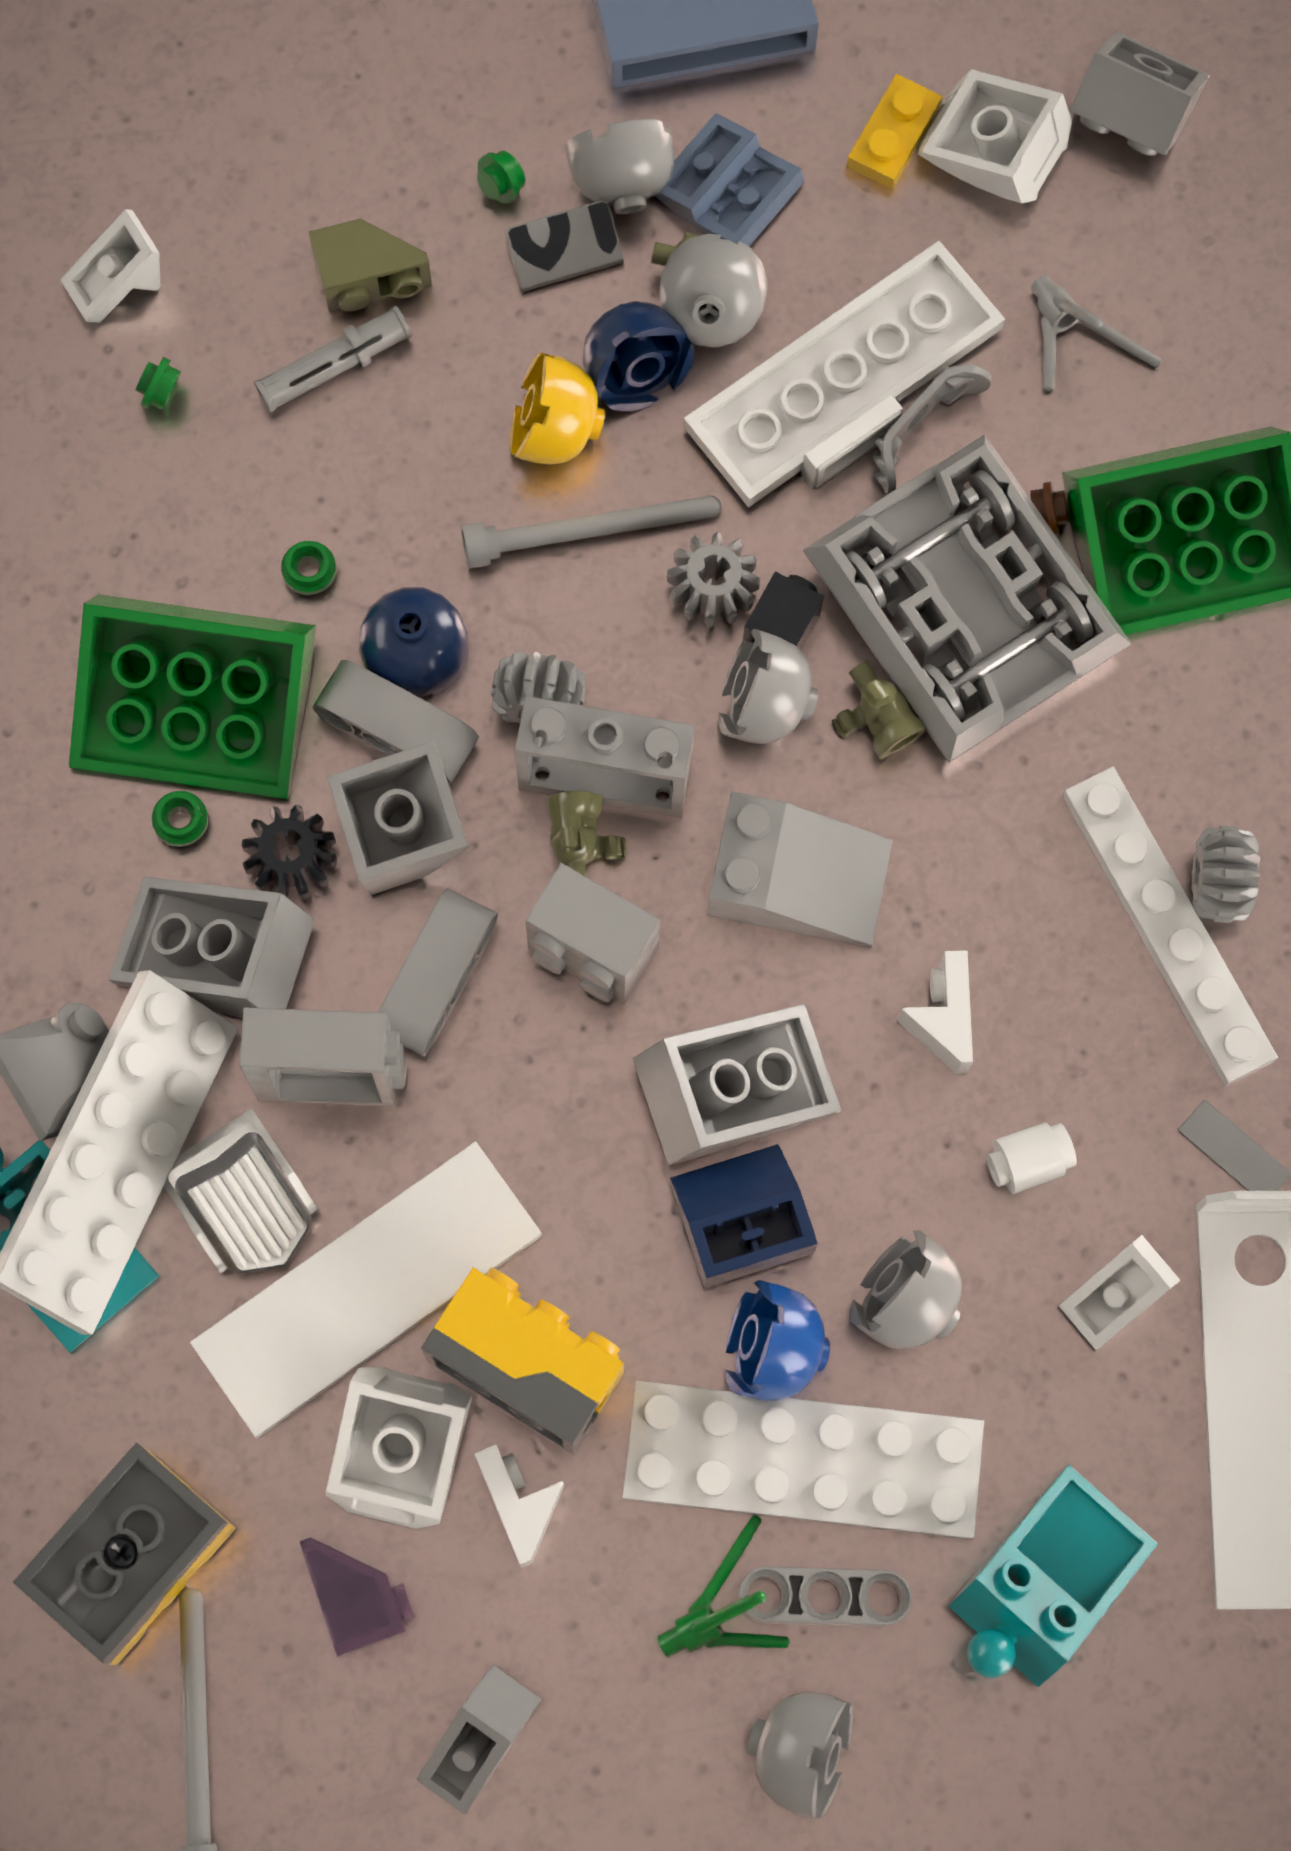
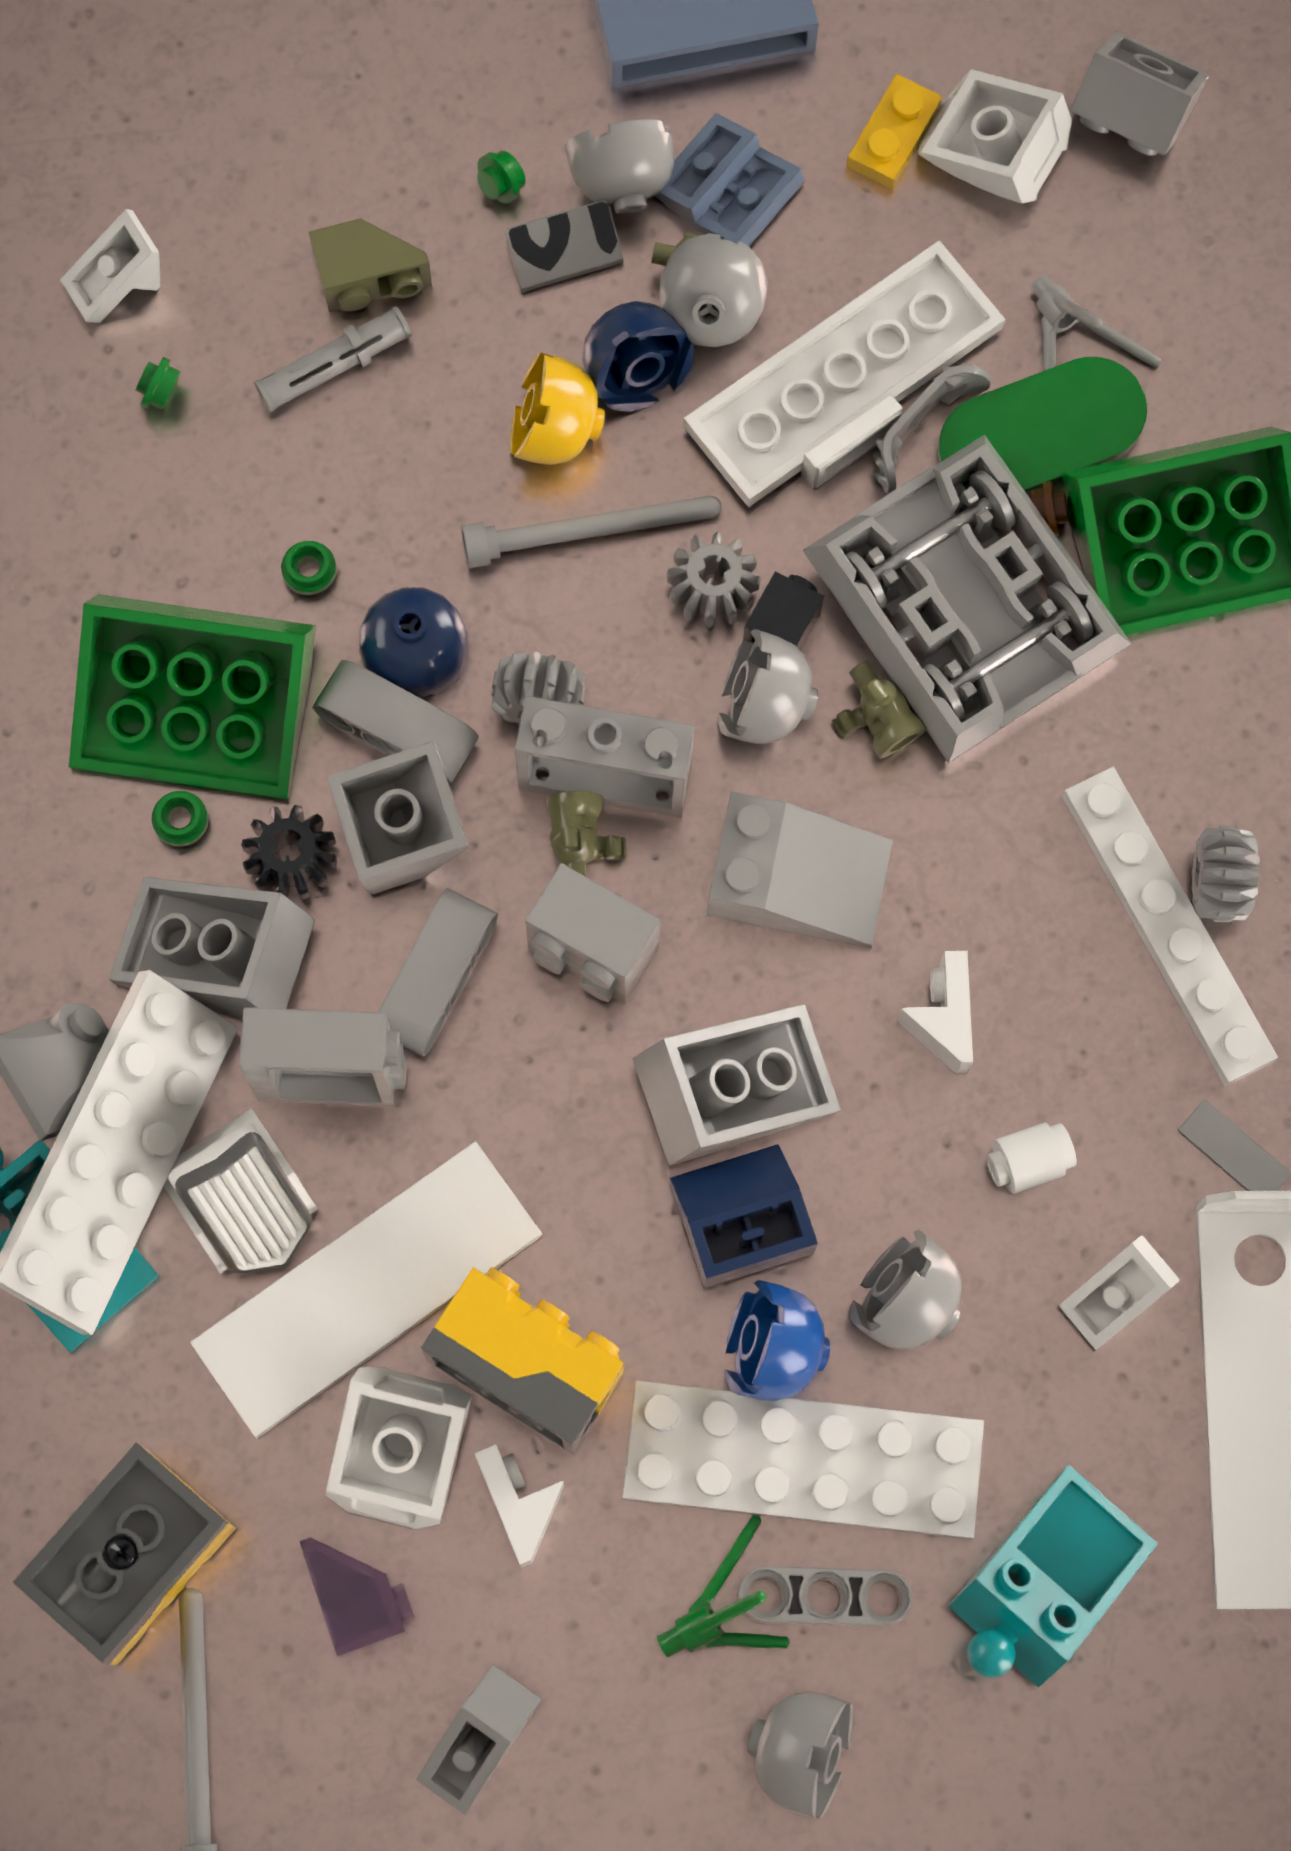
(1053, 420): none -> green tile

